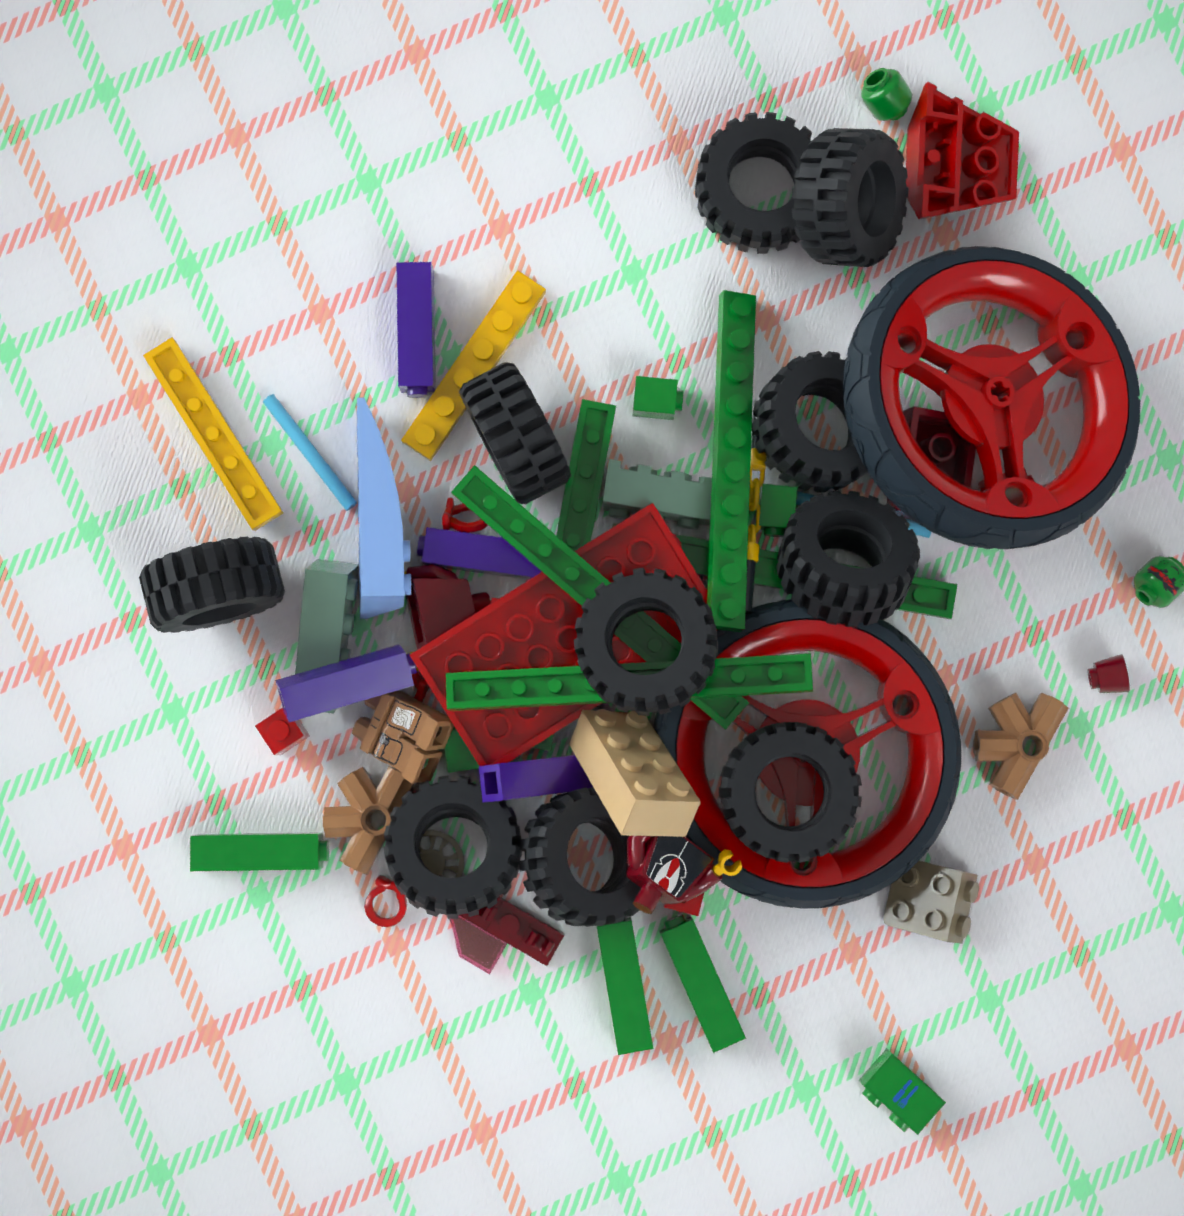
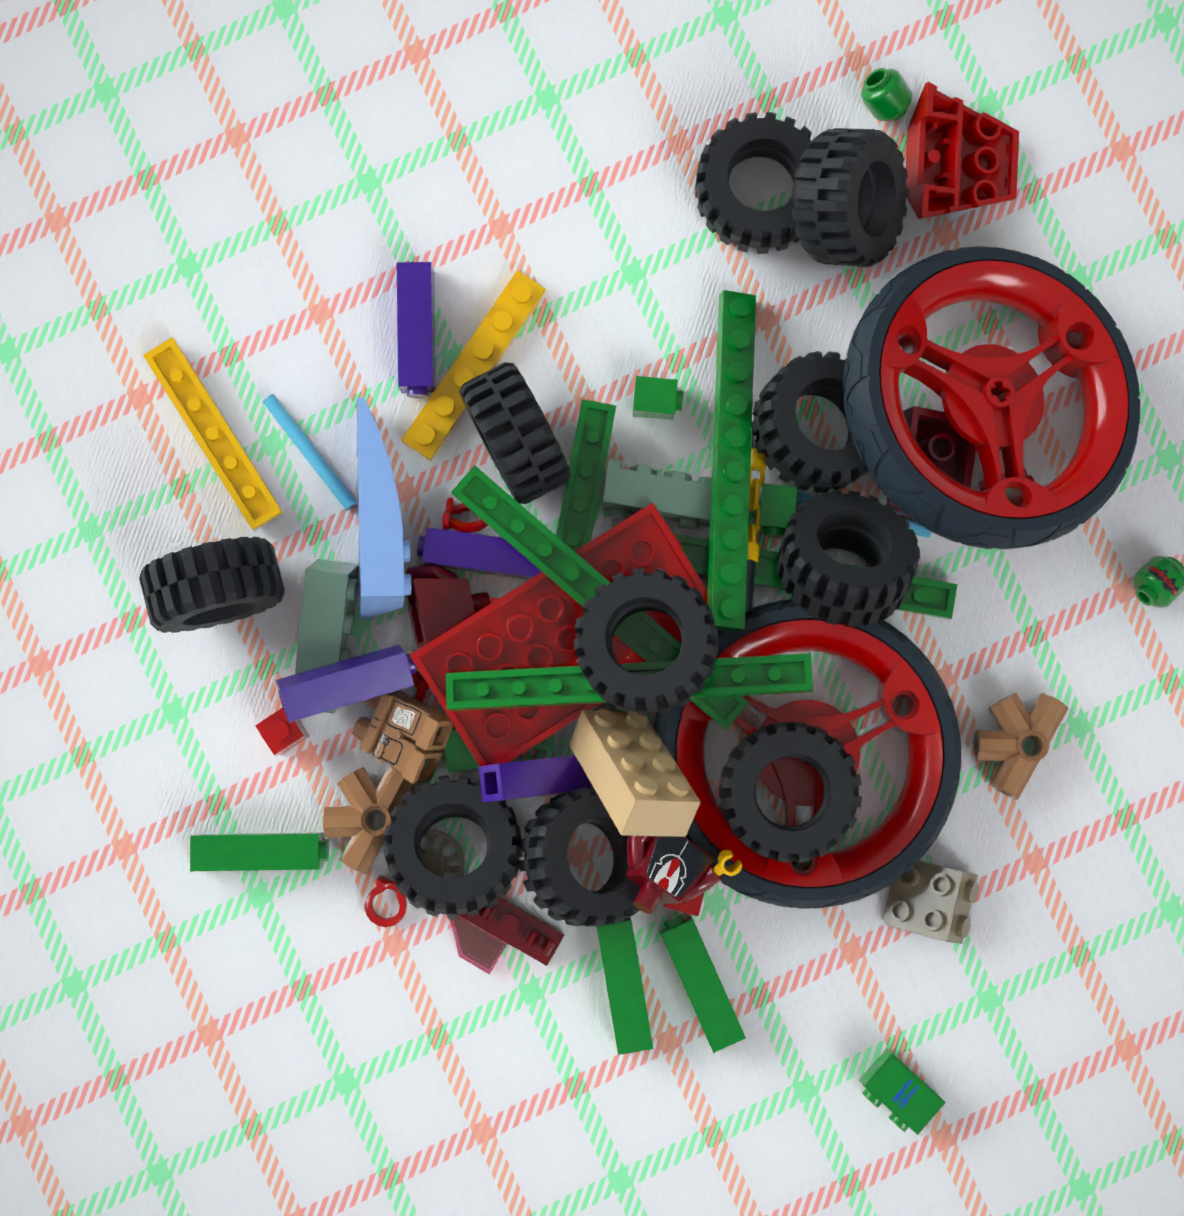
(1109, 675): dark red hat -> none

